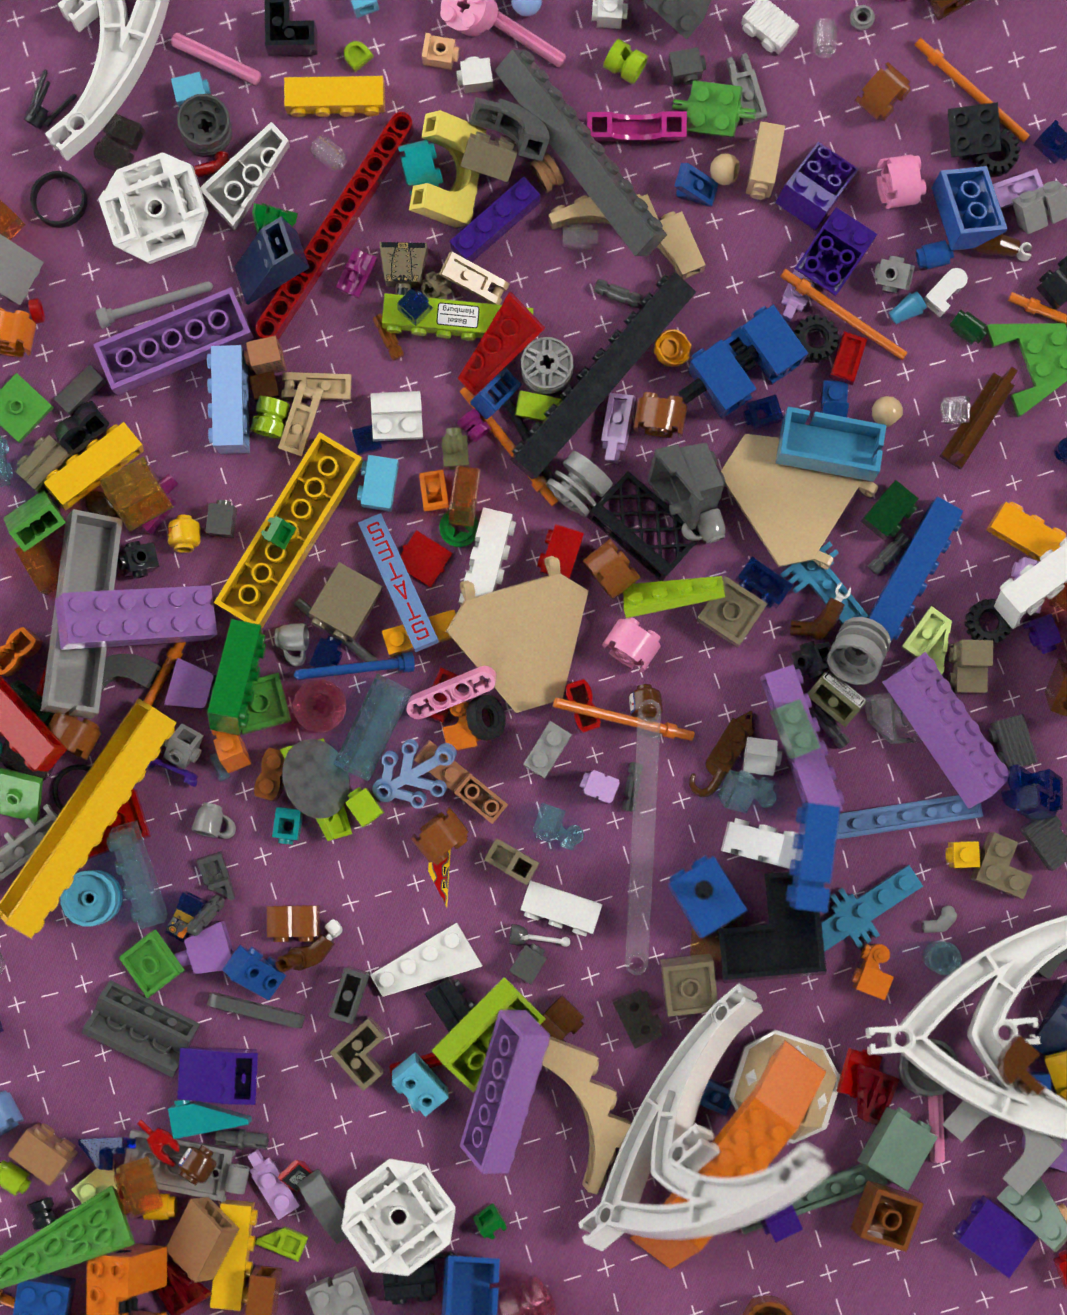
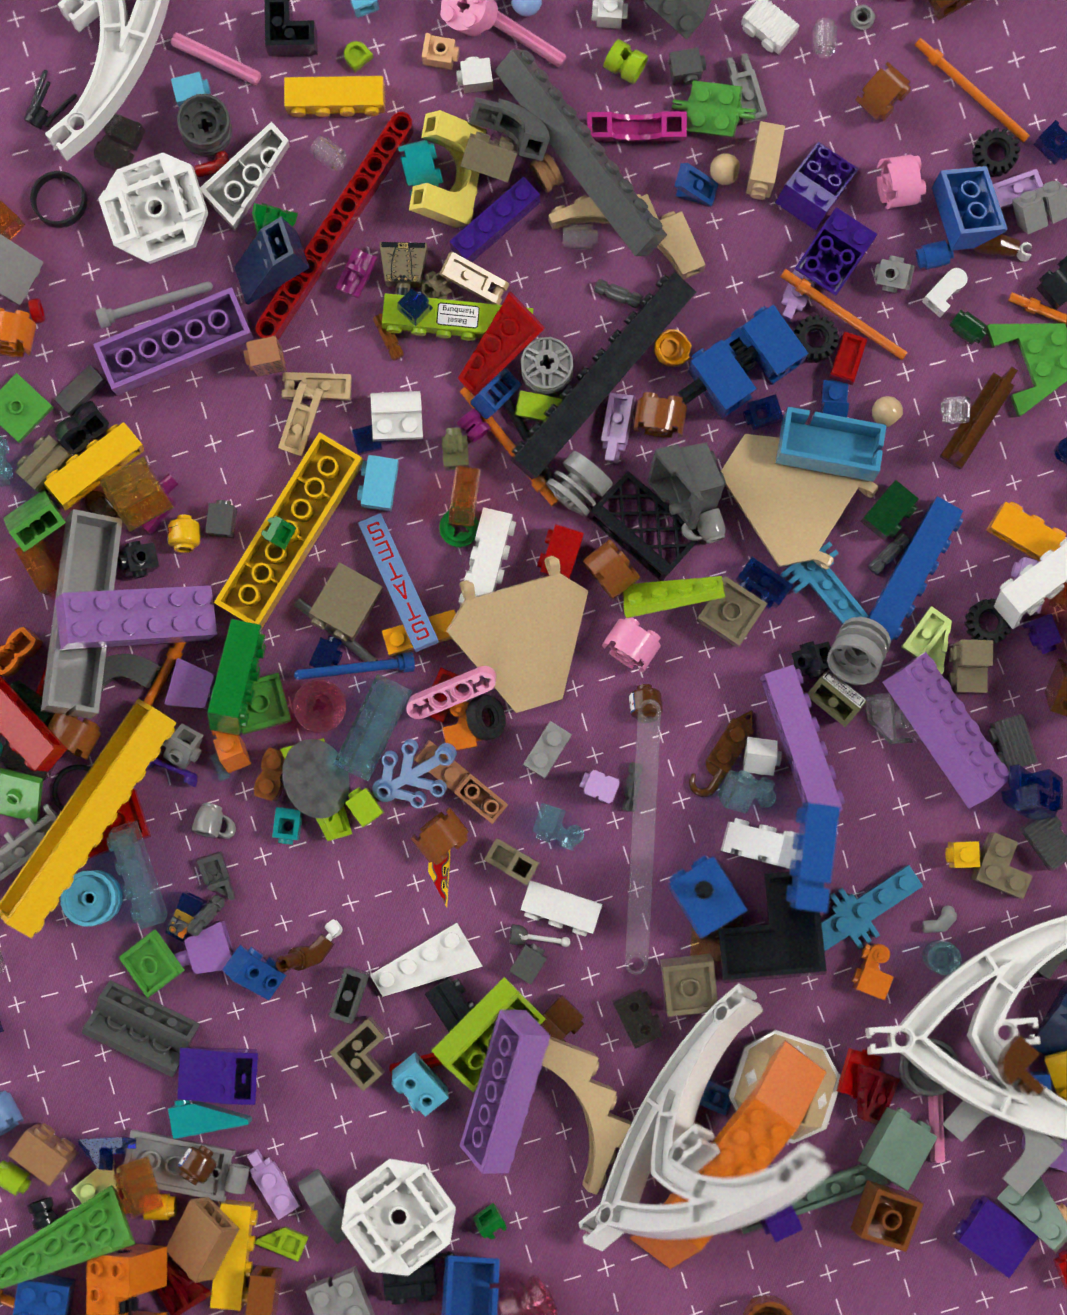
(157, 1140): red hand -> none
(229, 400): light blue brick -> none
(242, 1139): dark grey pin -> none
(255, 1010): dark grey beam -> none
(264, 385): reddish brown tile -> none
(270, 417): lime wheel -> none
(293, 638): light grey piece -> none
(293, 921): dark orange brick -> none
(294, 1173): slope -> none
(424, 558): red piece -> none
(433, 490): orange slope -> none
(582, 693): red brick -> none
(667, 730): orange bar -> none
(795, 729): sand green brick -> none
(825, 621): reddish brown arm -> none
(830, 727): dark grey axle -> none
(905, 816): medium blue tile -> none
(908, 308): dark azure cone -> none
(974, 130): black hinge -> none

